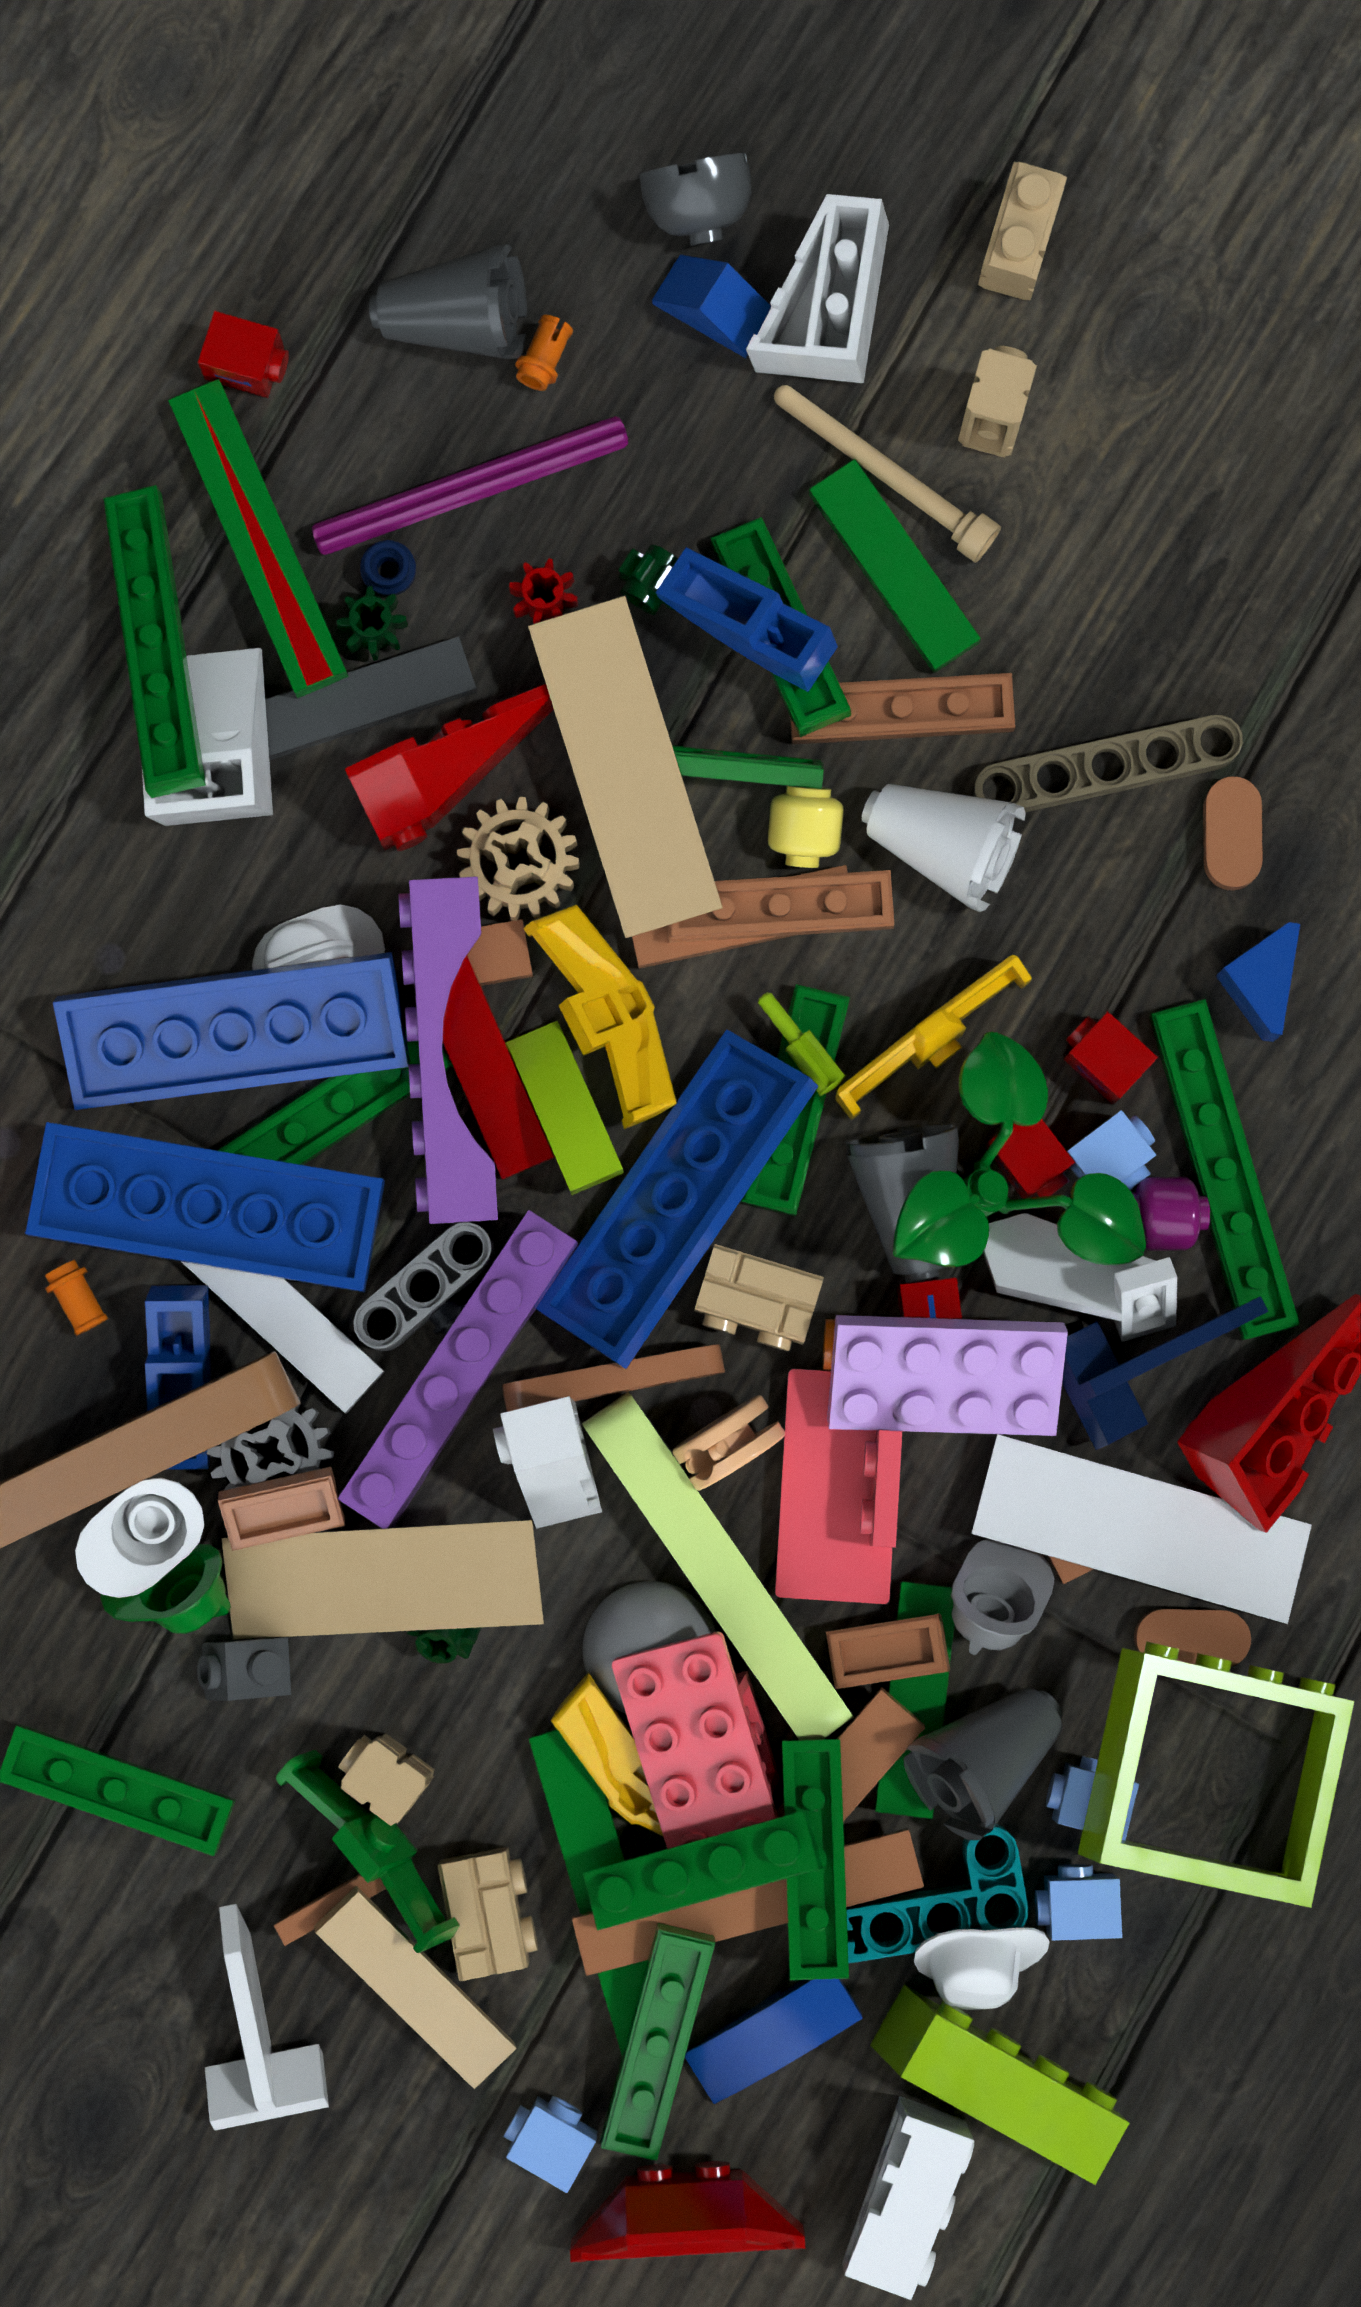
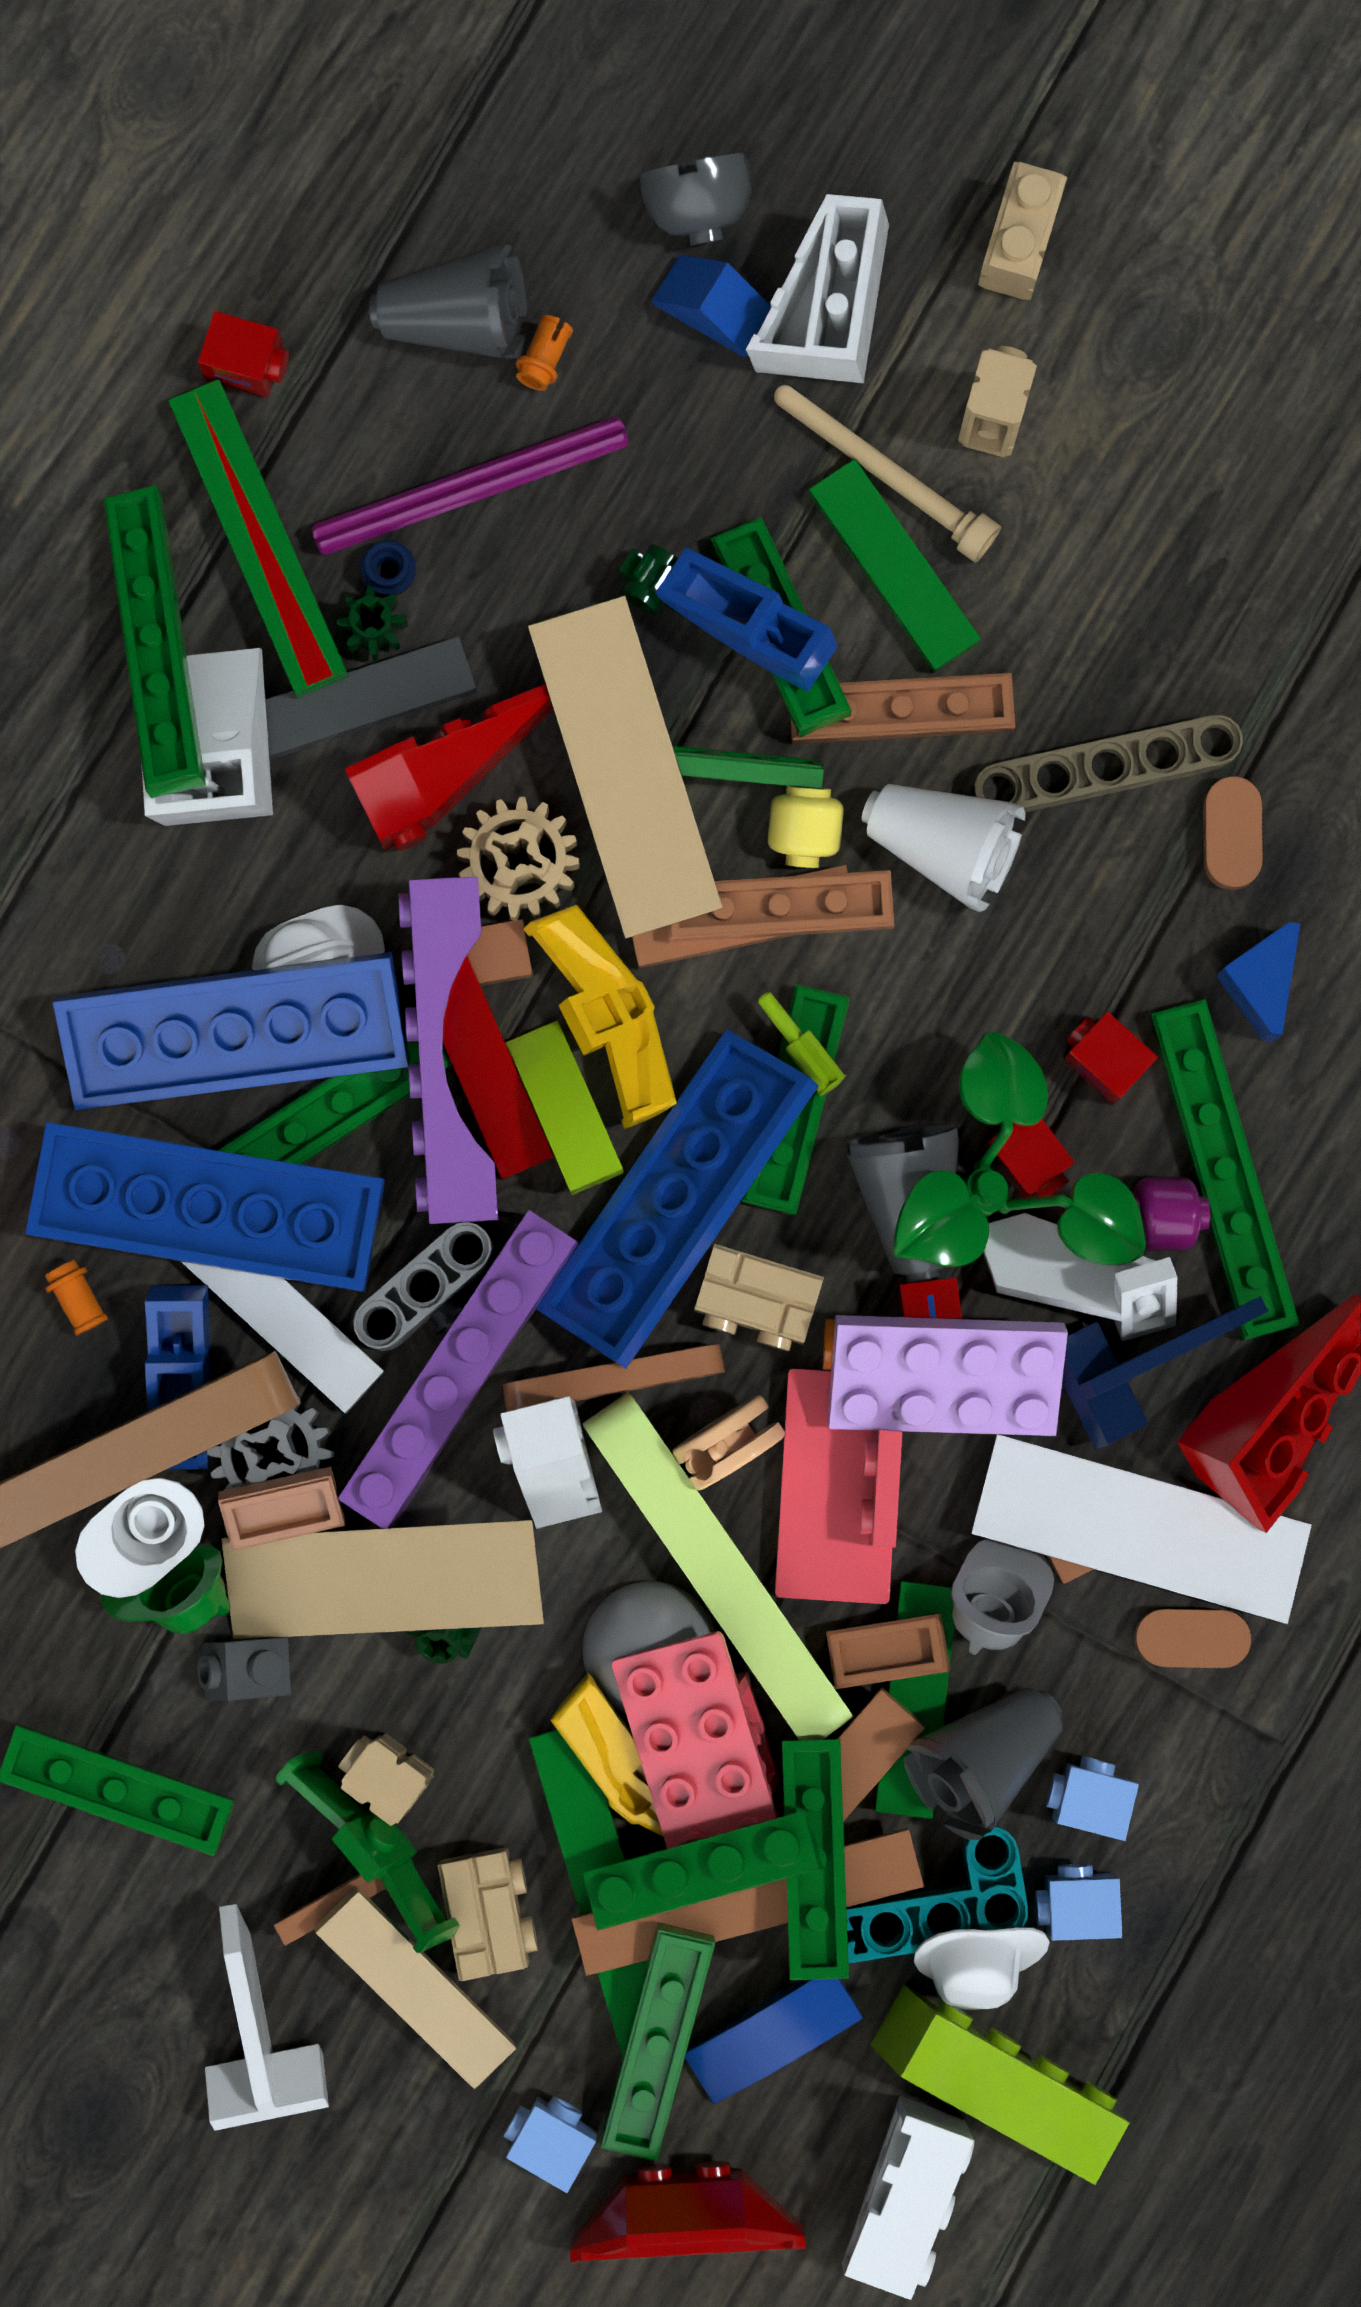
(549, 581): red gear -> none
(933, 1037): yellow plate -> none
(1116, 1149): light blue brick -> none
(1120, 1757): lime window -> none

